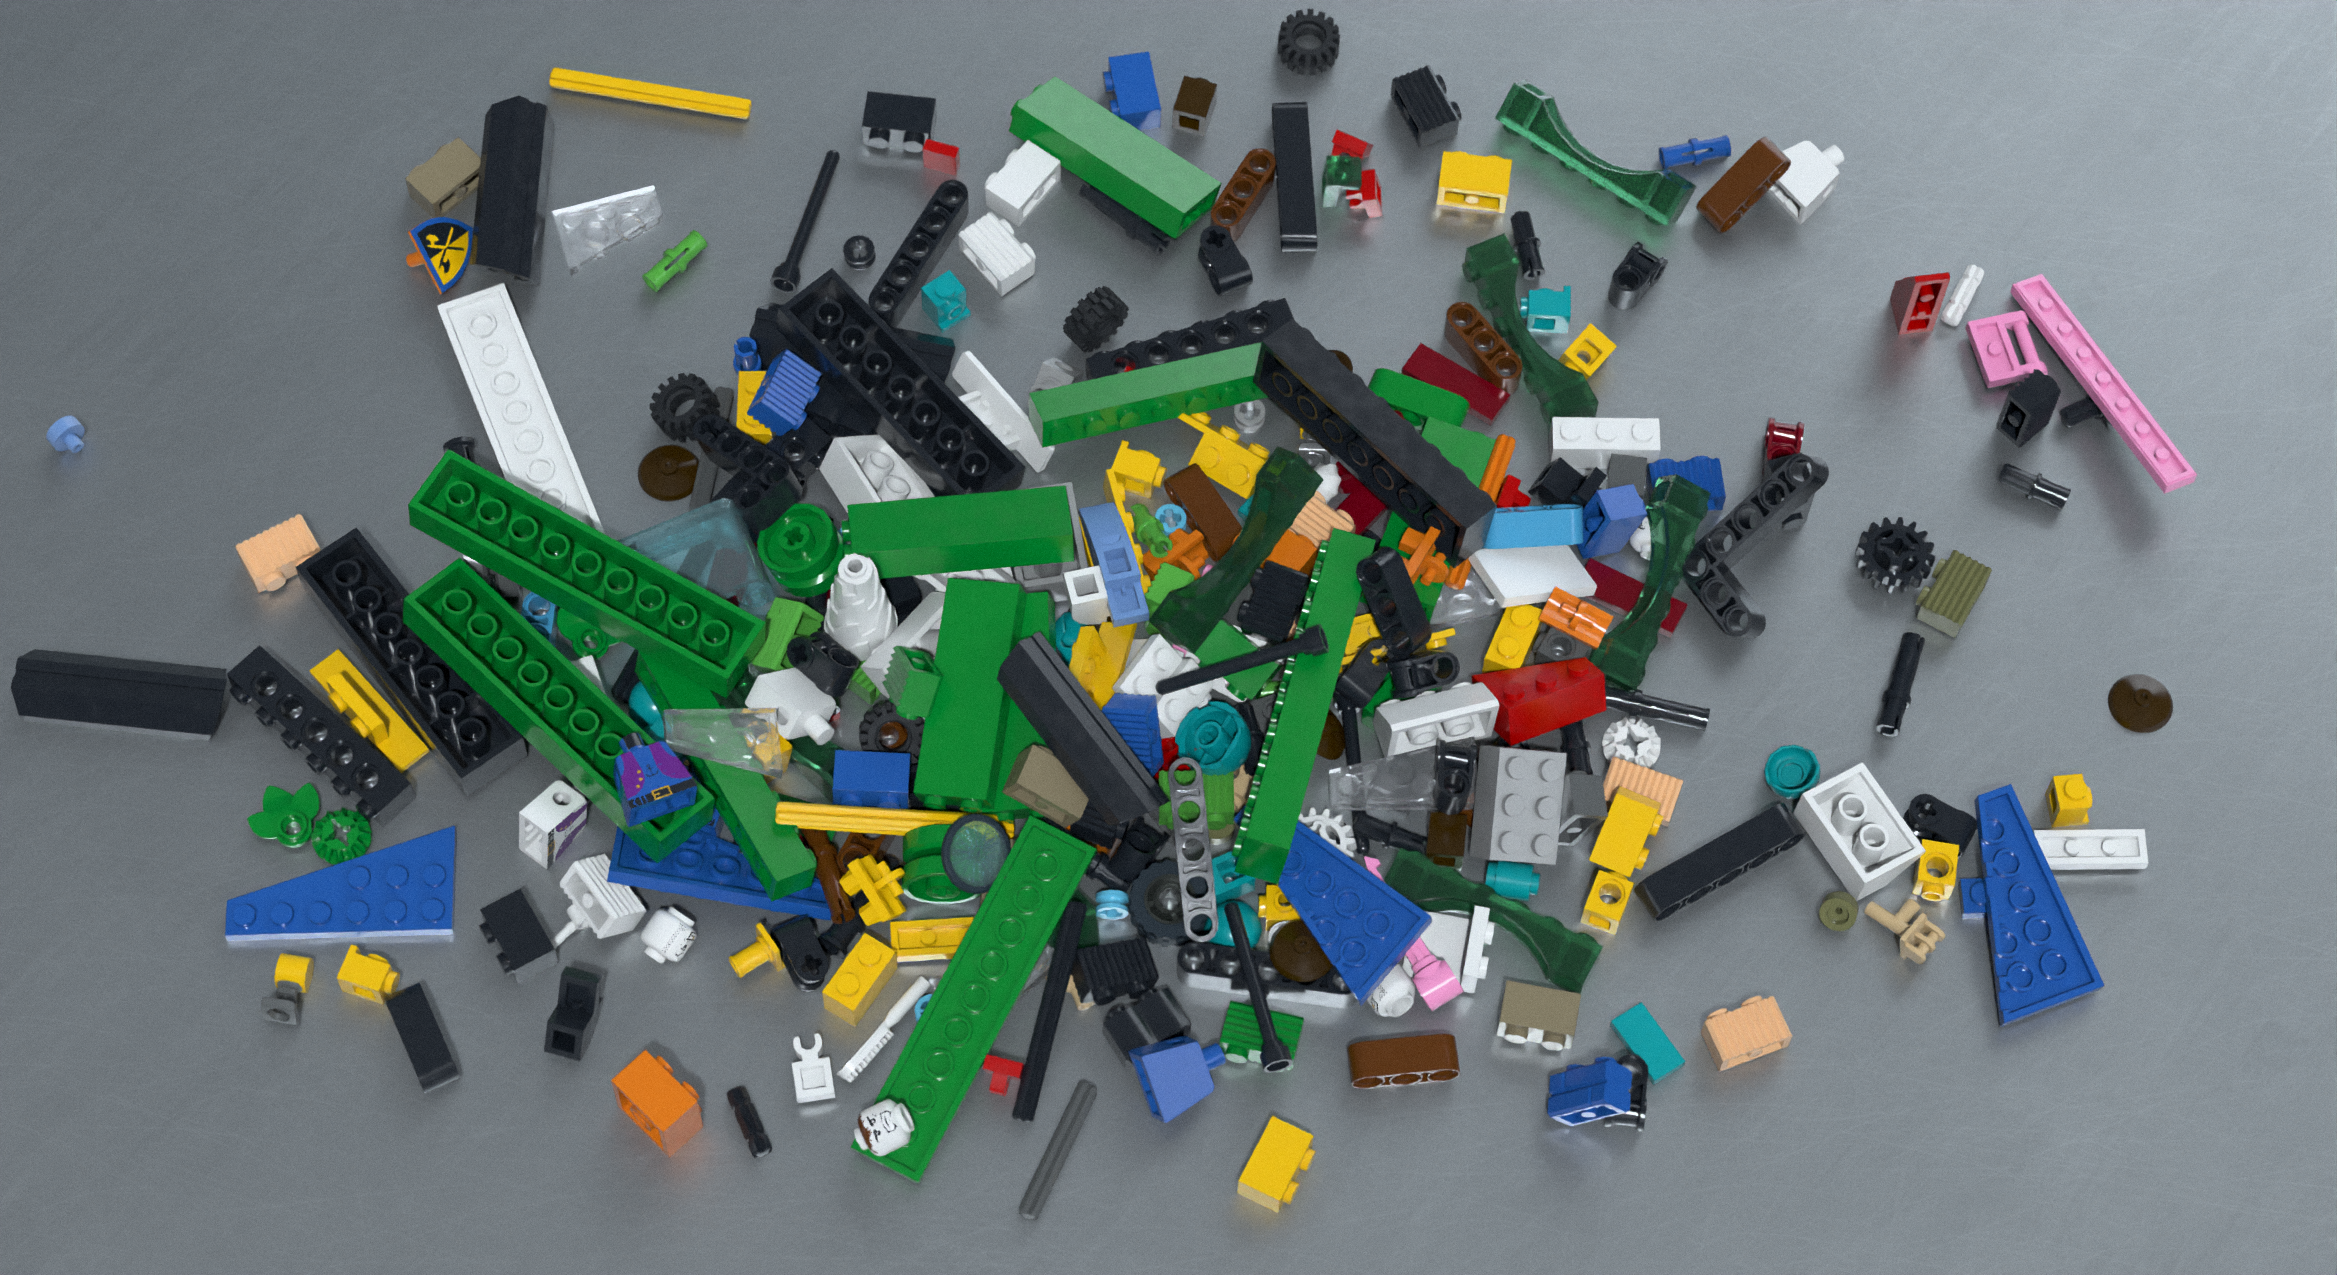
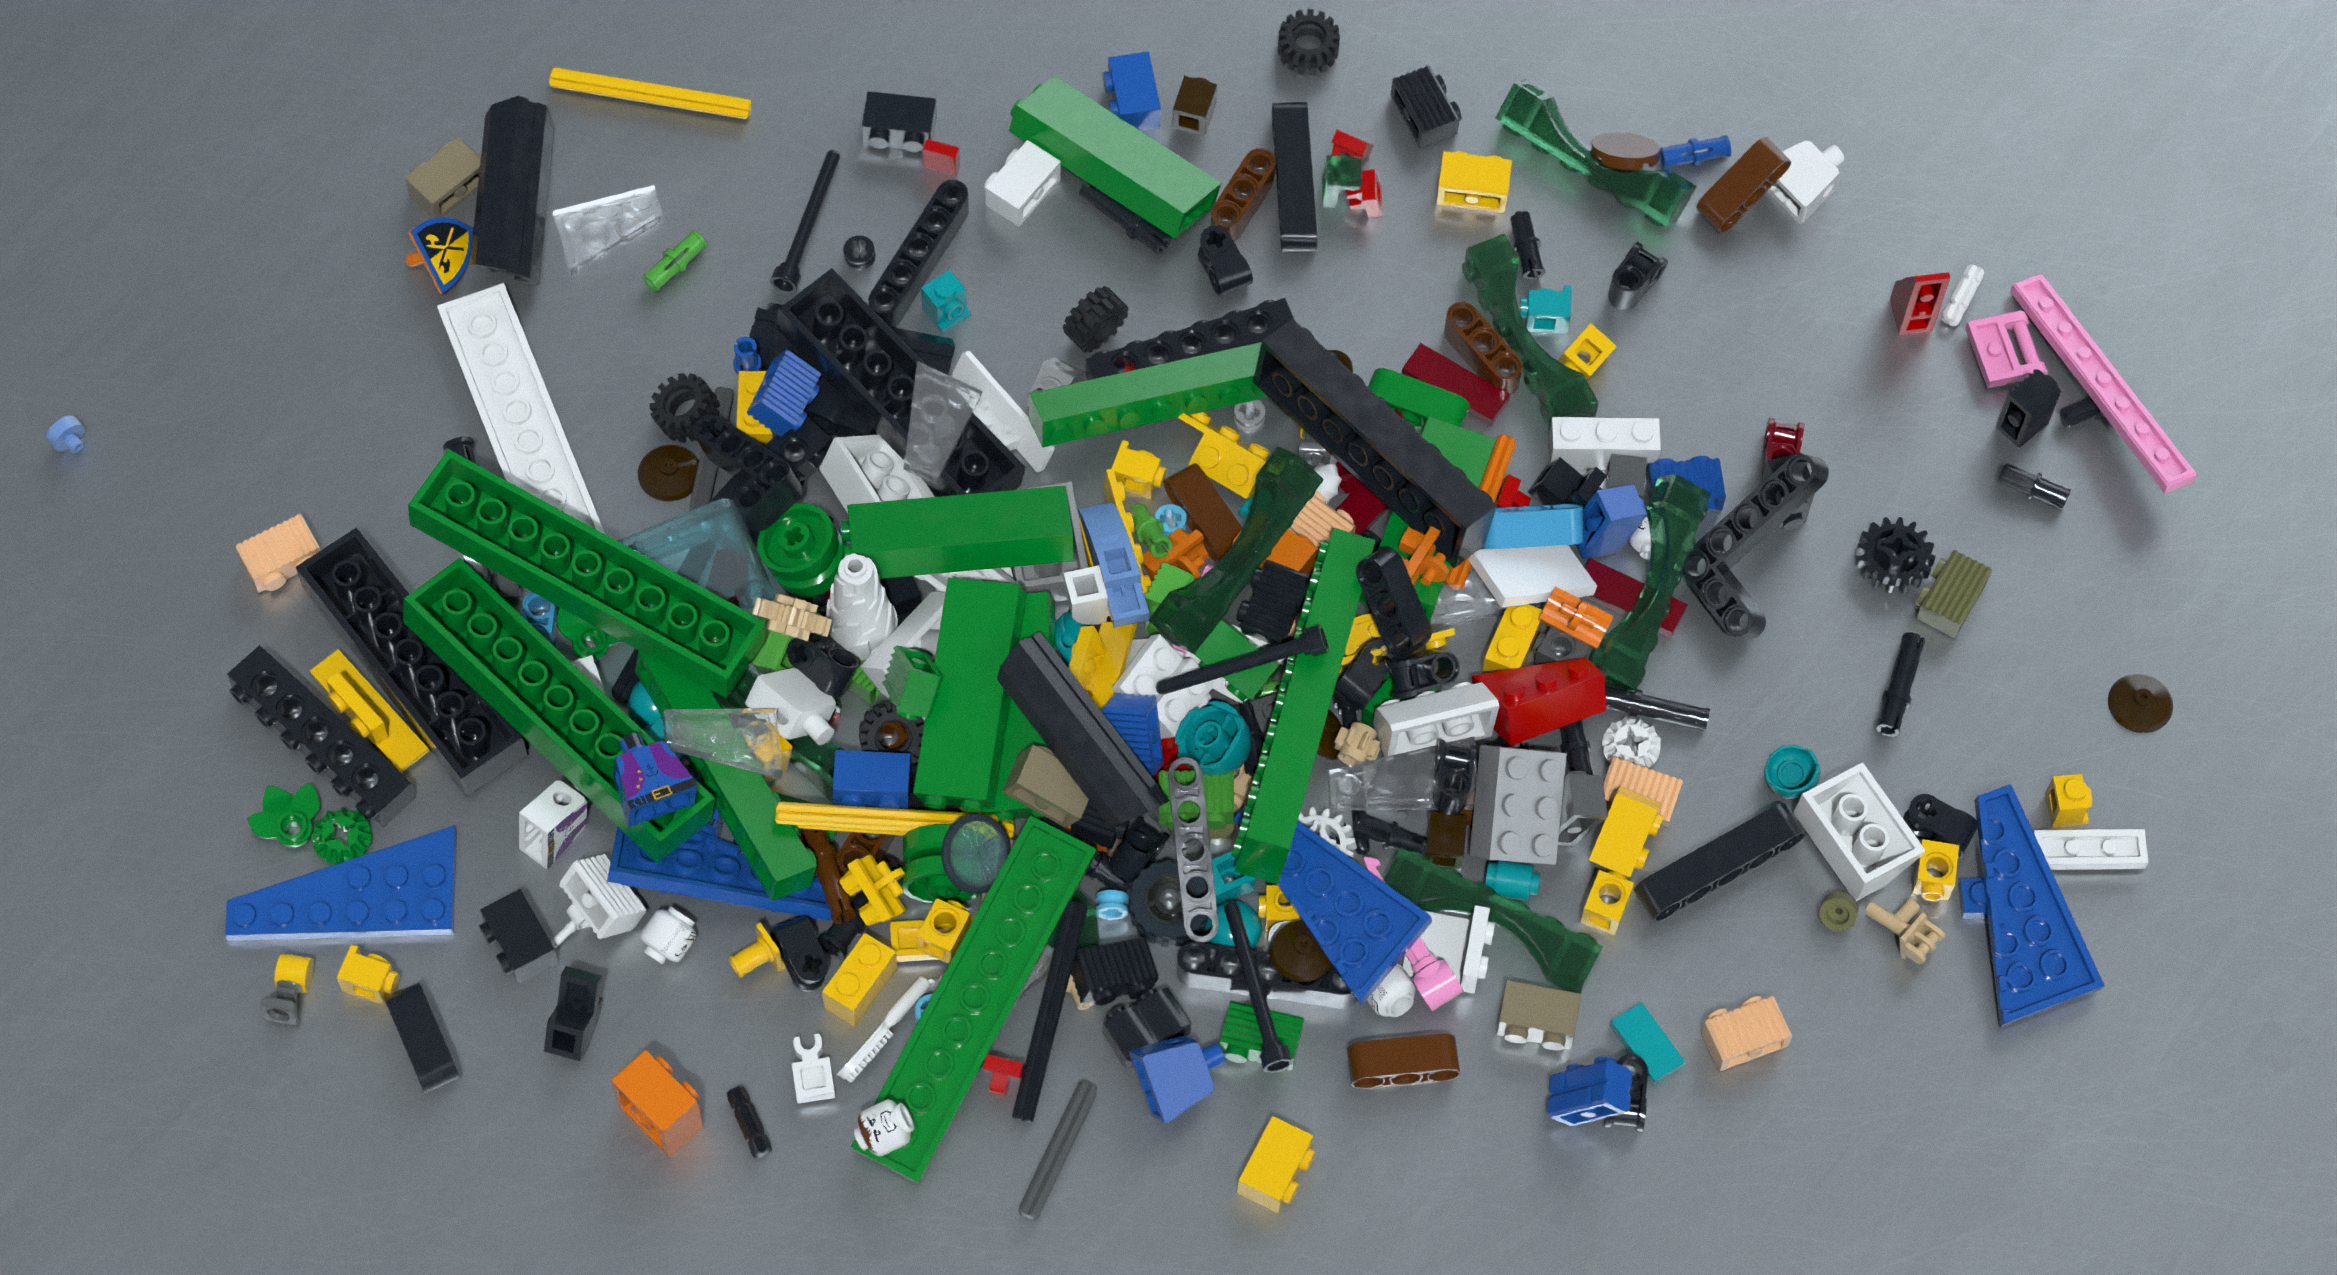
(118, 694): black piece -> none
(792, 617): none -> tan gear
(937, 420): none -> clear wing
(938, 944): none -> yellow brick
(997, 253): white brick -> none
(1357, 744): none -> tan gear
(1625, 151): none -> tile

